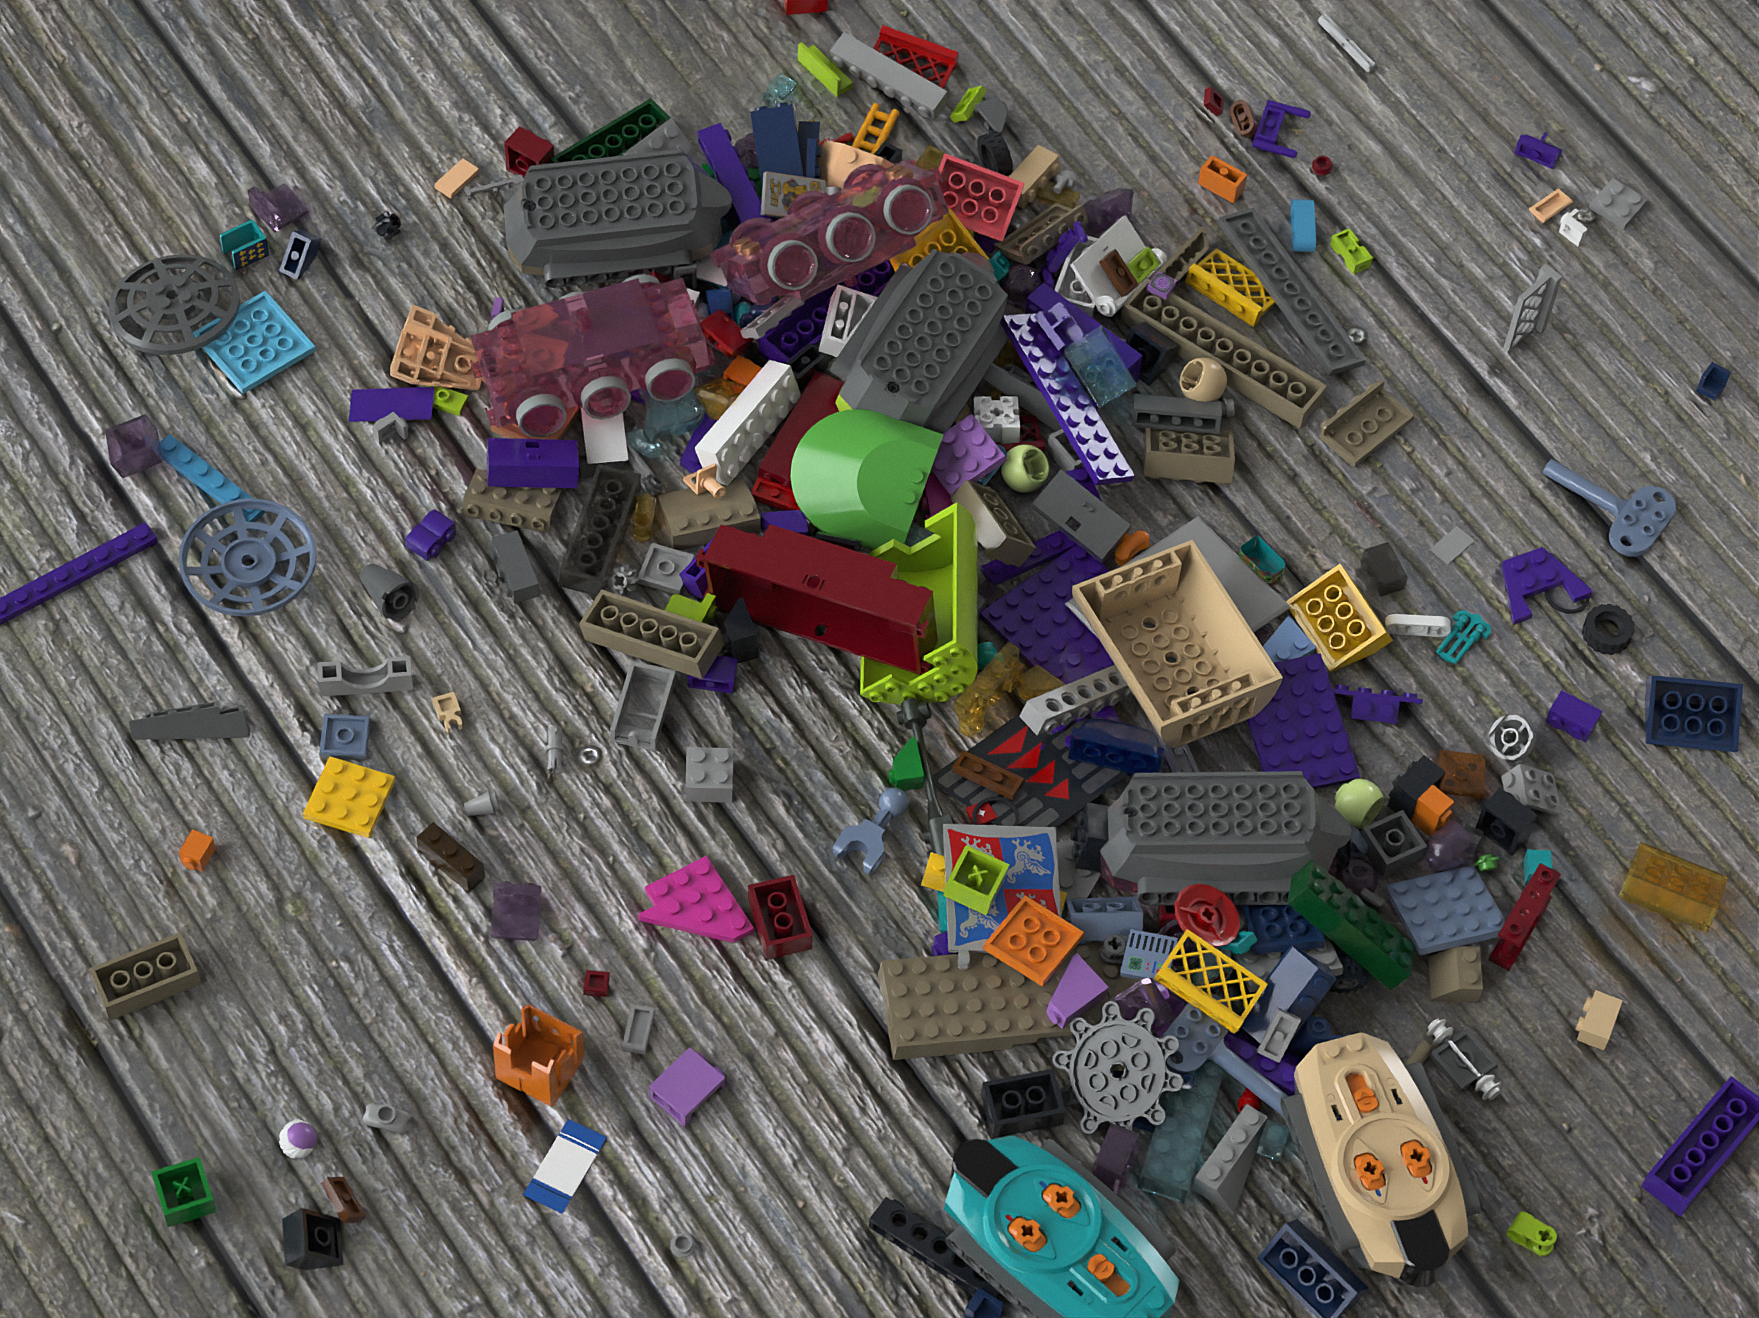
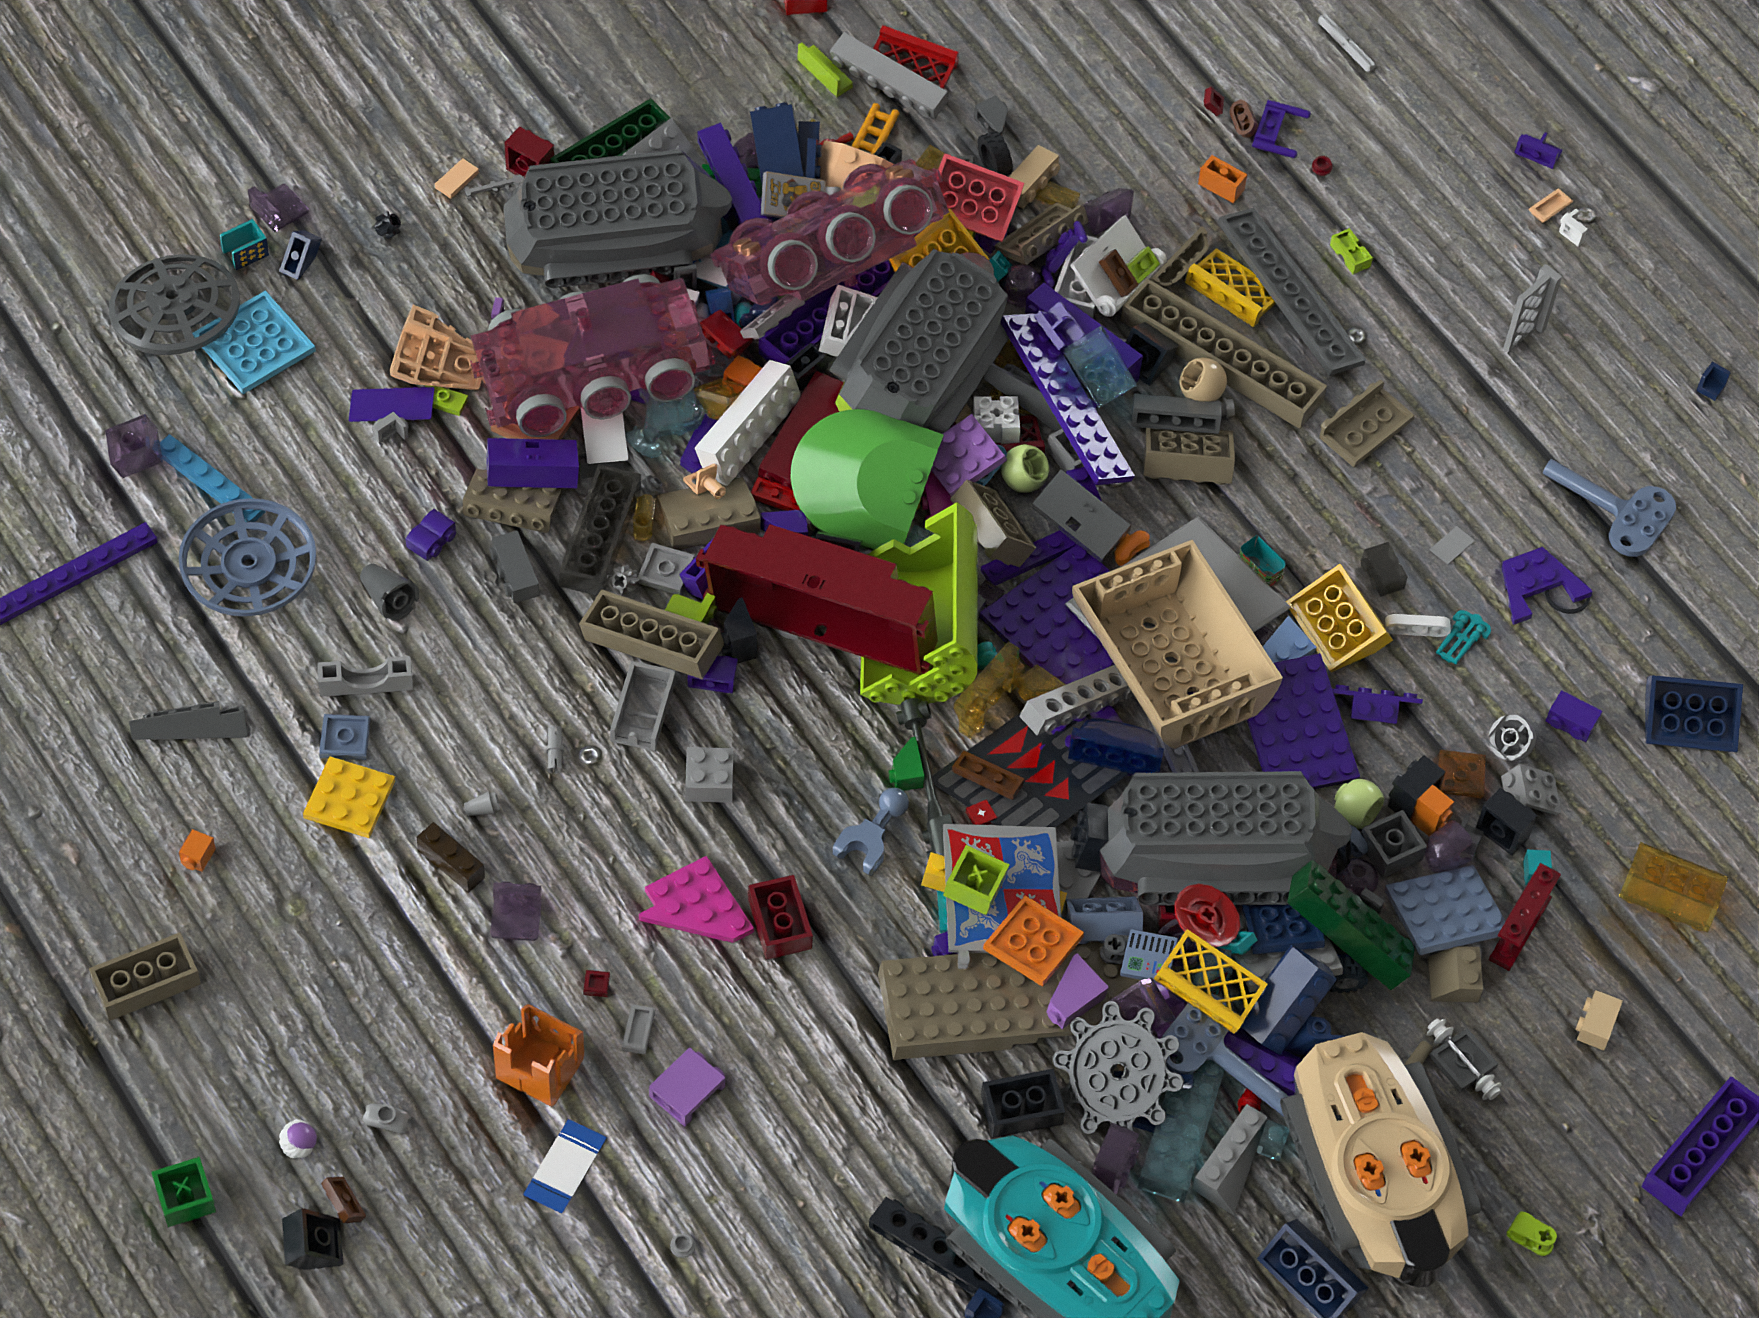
(447, 709): tan plate -> none
(780, 88): clear light blue plate -> none
(966, 106): lime plate -> none
(998, 799): black piece -> none
(1065, 179): light grey plate -> none
(1162, 285): medium lavender tile -> none
(1278, 1035): light grey plate -> none
(1303, 225): dark azure beam -> none
(1487, 863): bright green plate -> none
(1612, 614): black tyre -> none
(1618, 203): light grey plate -> none

